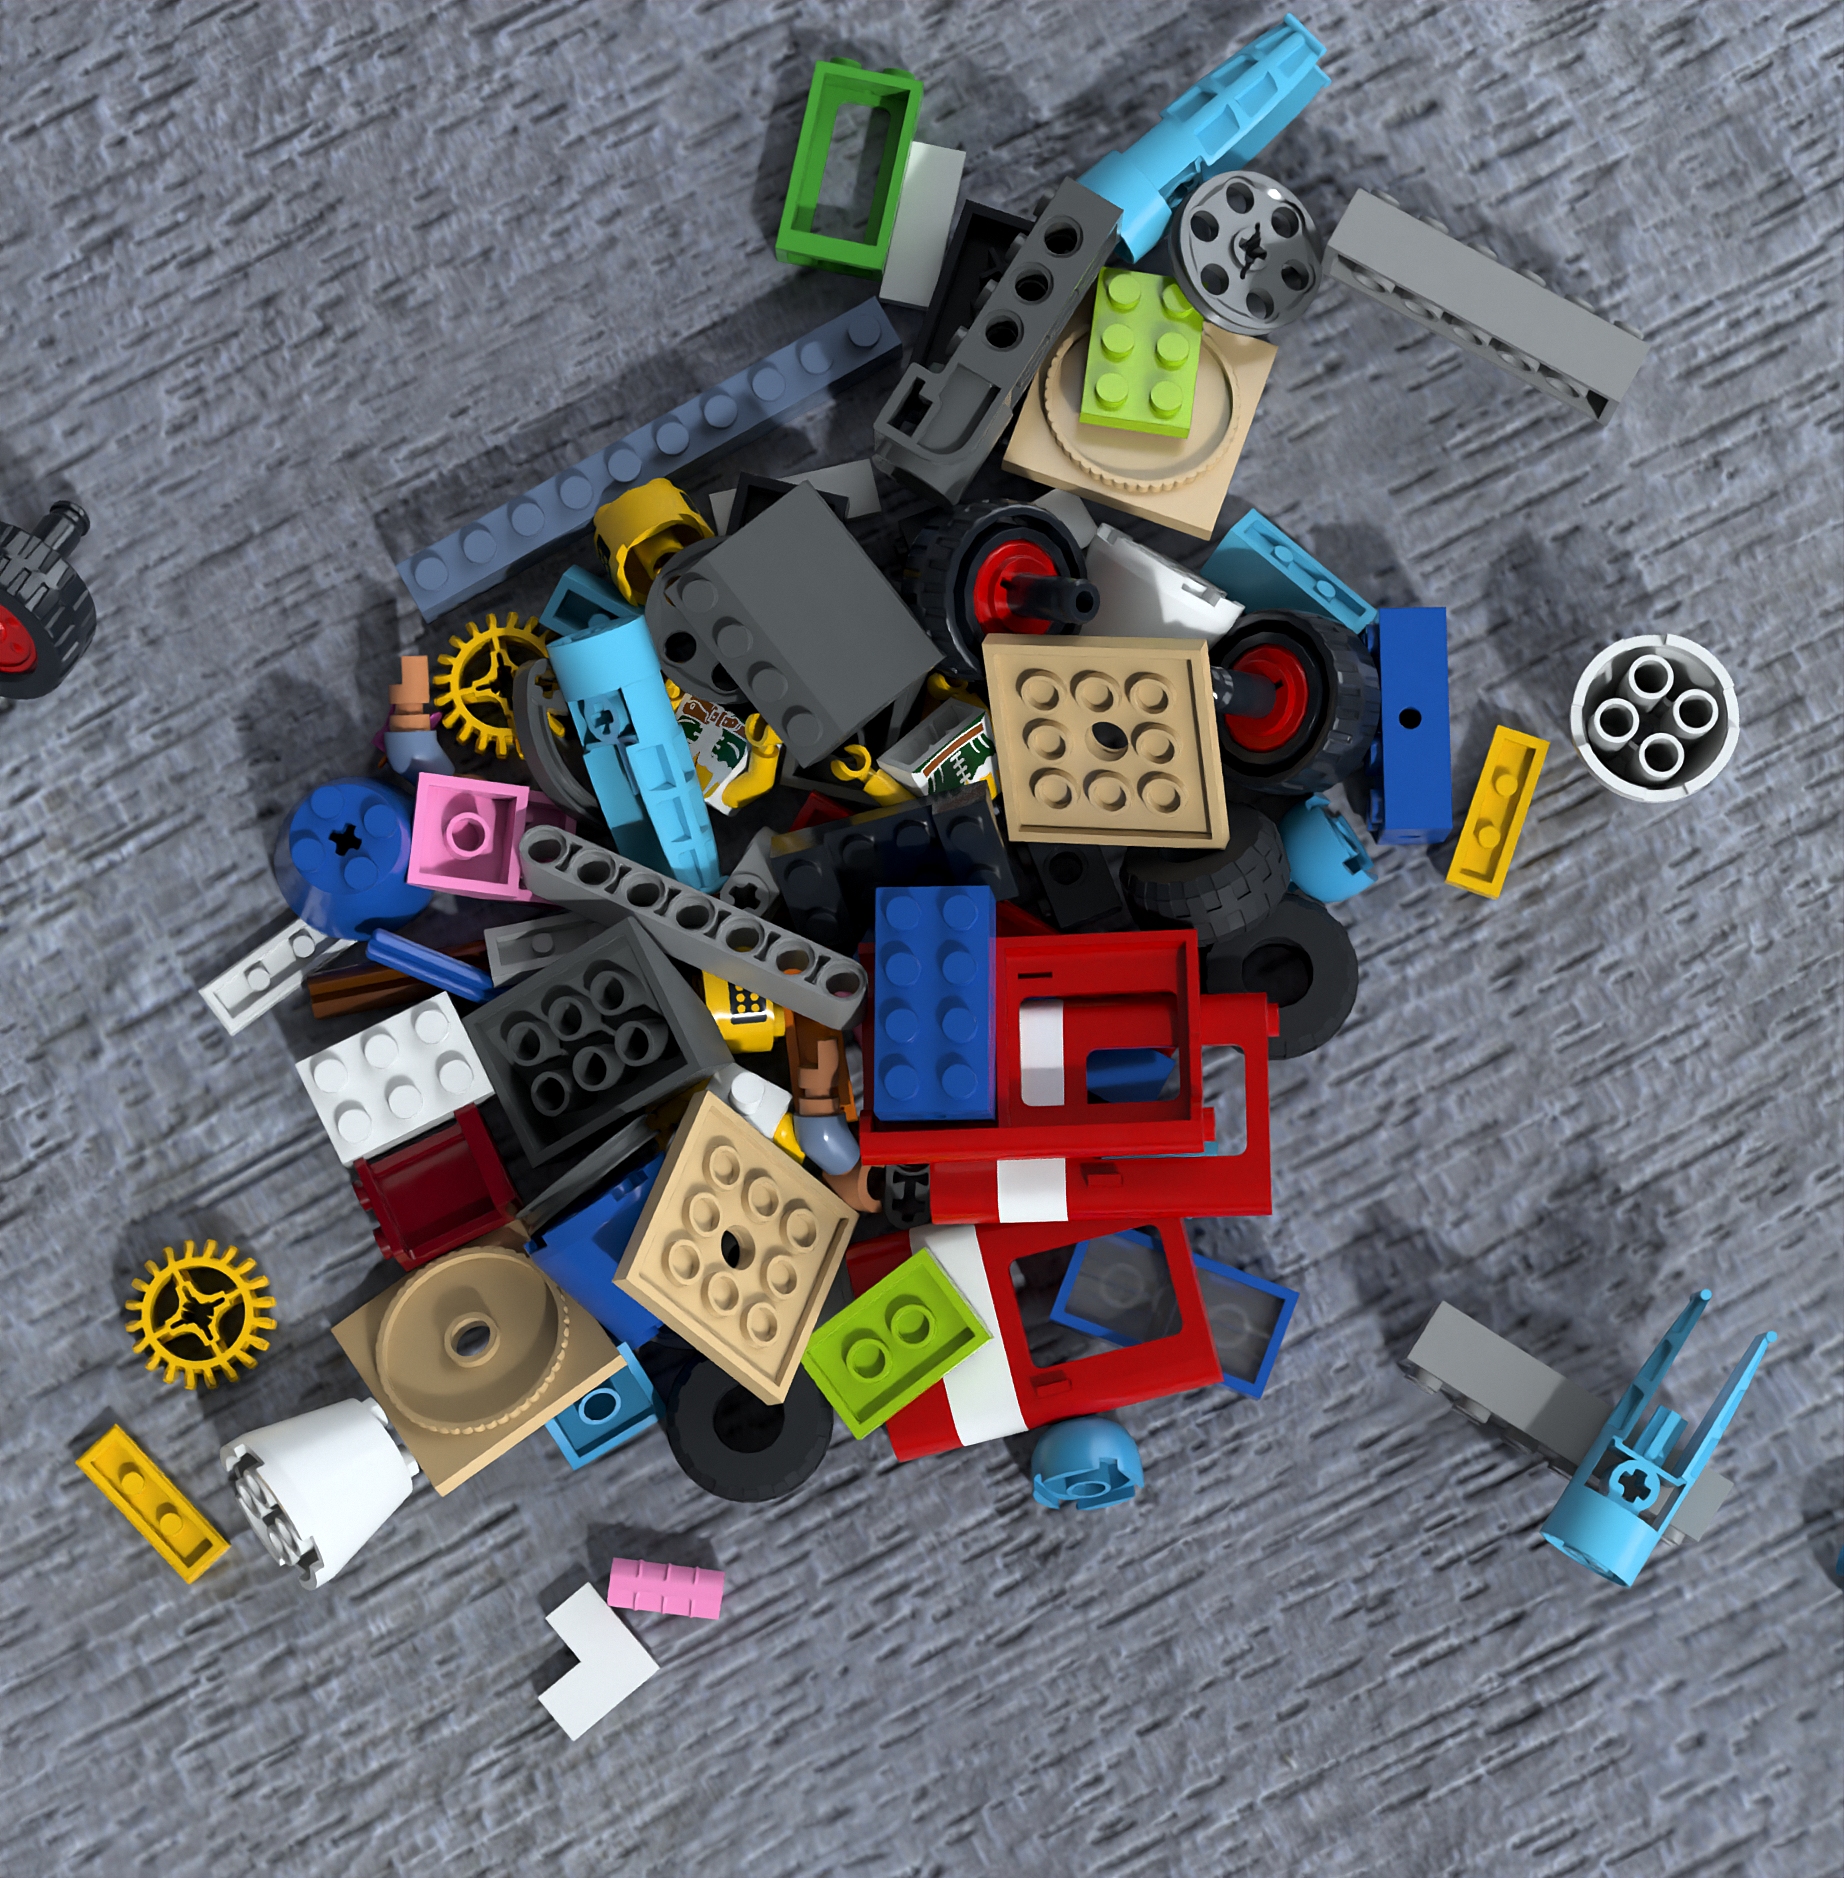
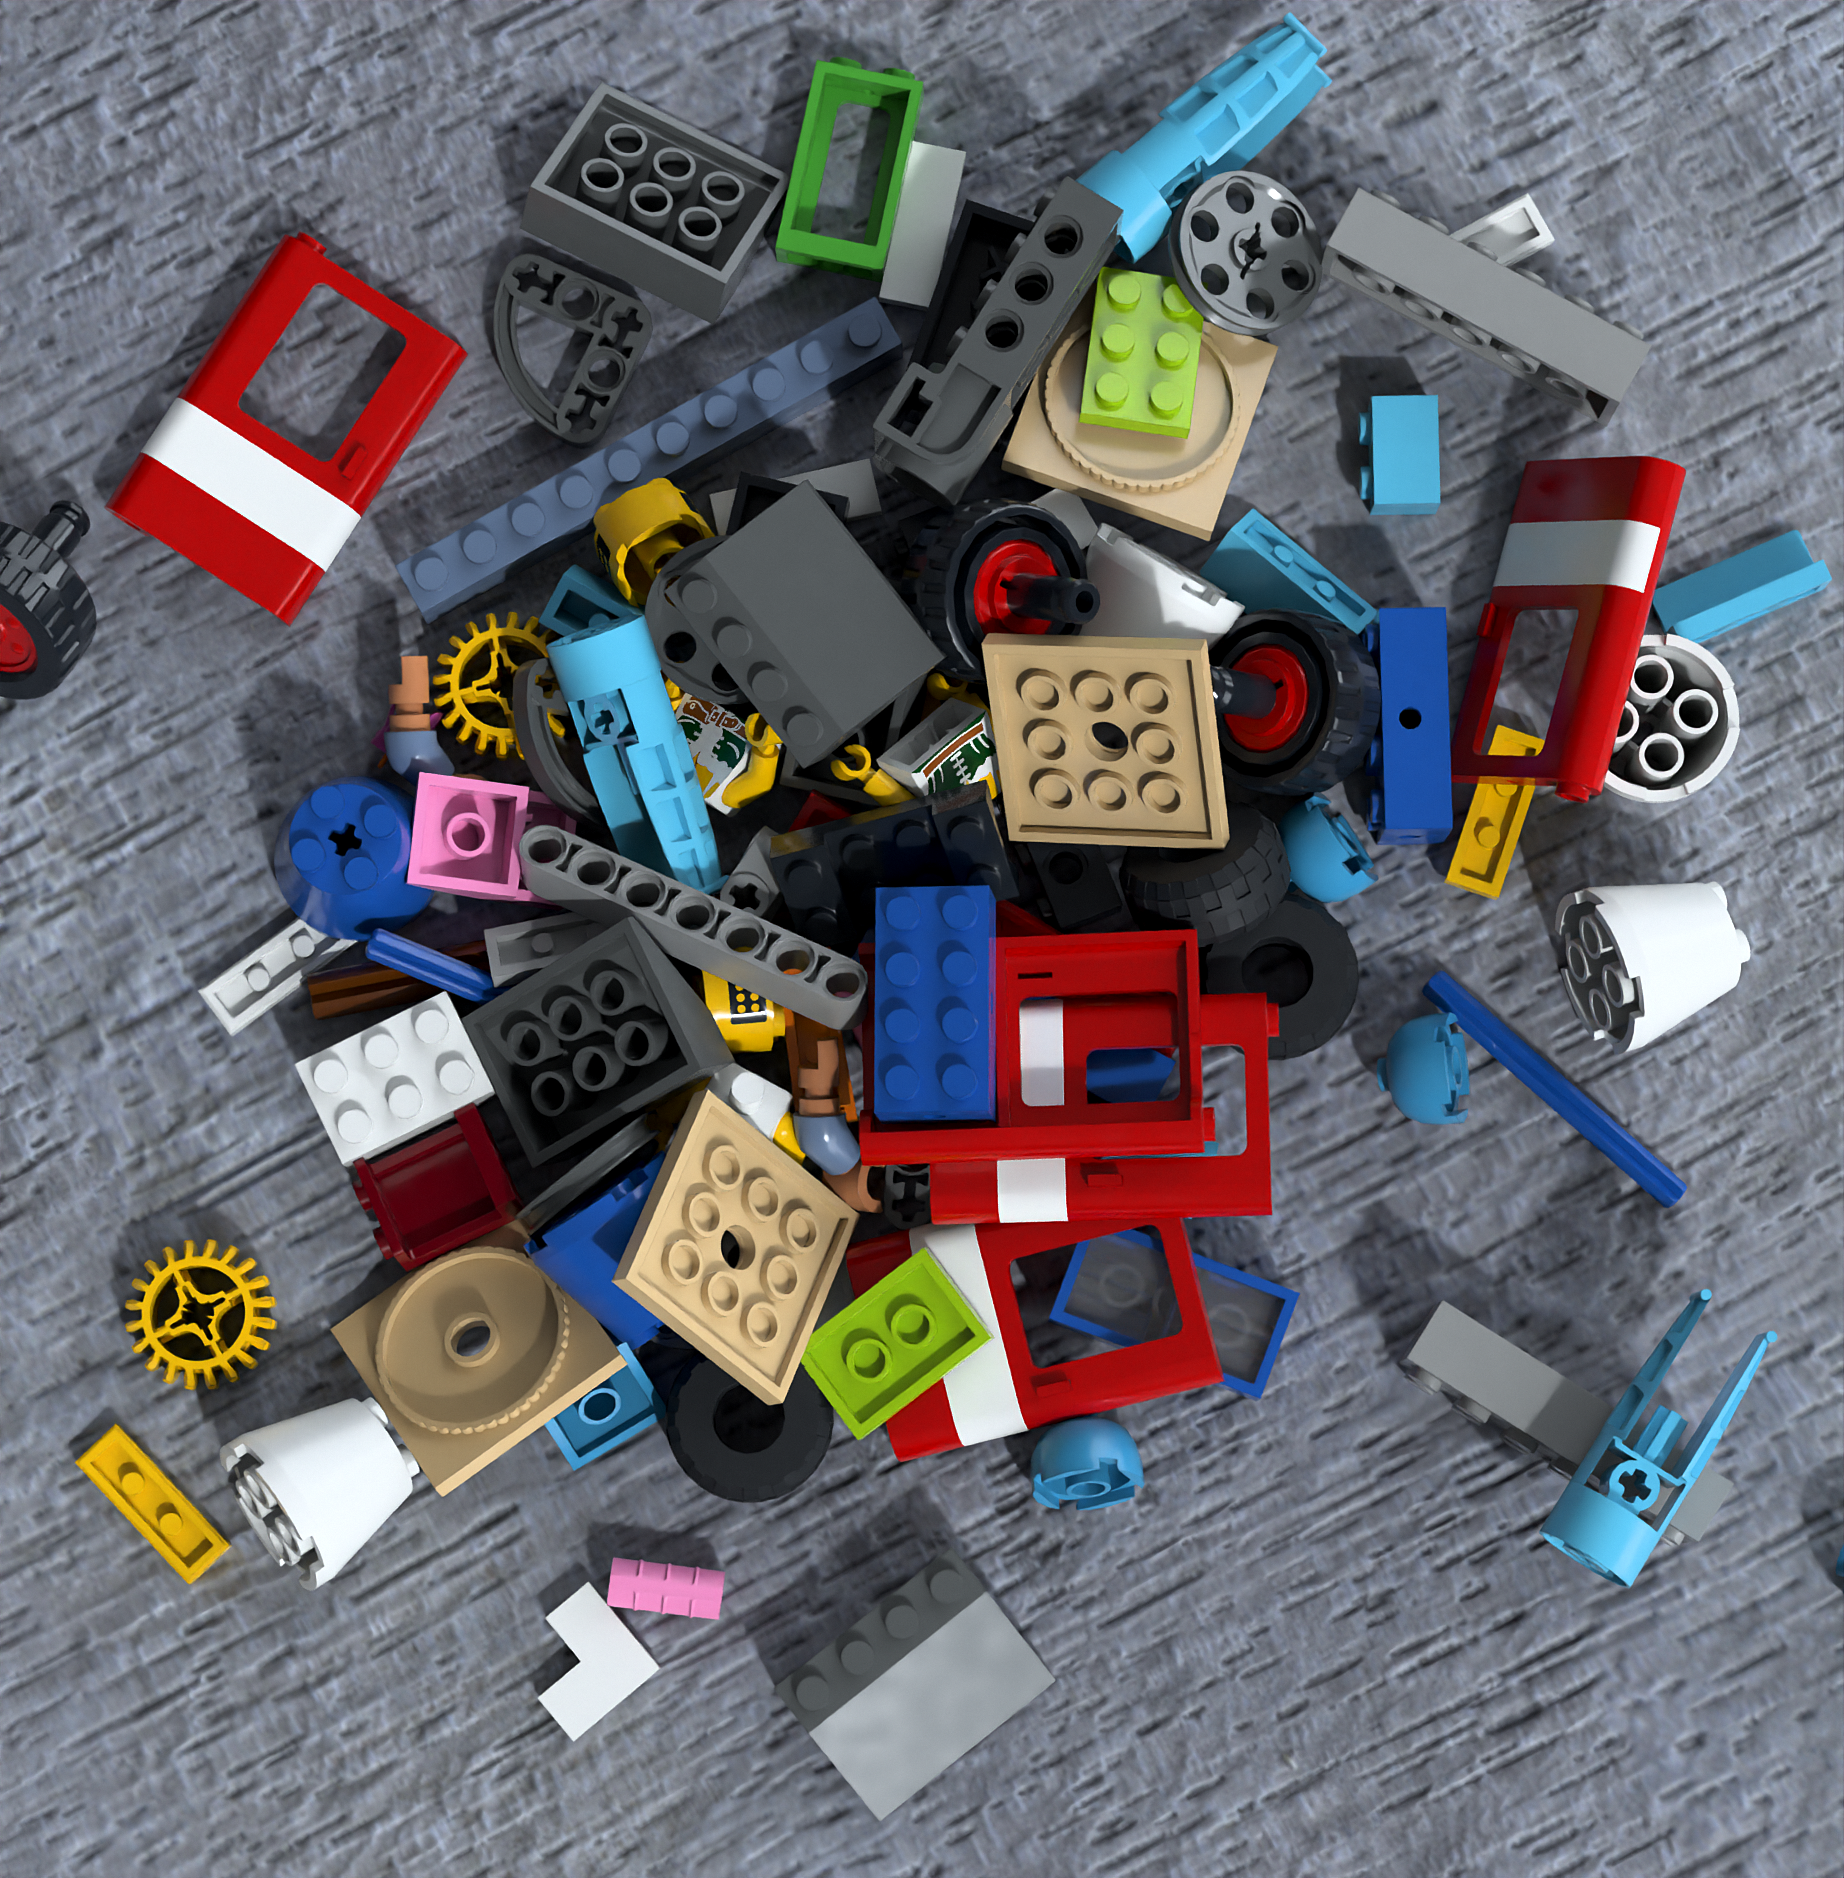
(243, 494): none -> red piece
(596, 324): none -> dark grey beam
(655, 202): none -> dark grey slope
(915, 1684): none -> slope
(1402, 455): none -> medium azure brick
(1427, 1070): none -> dark azure cylinder
(1509, 231): none -> white tile
(1555, 1089): none -> blue axle
(1586, 542): none -> red piece
(1647, 957): none -> white cone
(1740, 589): none -> medium azure panel

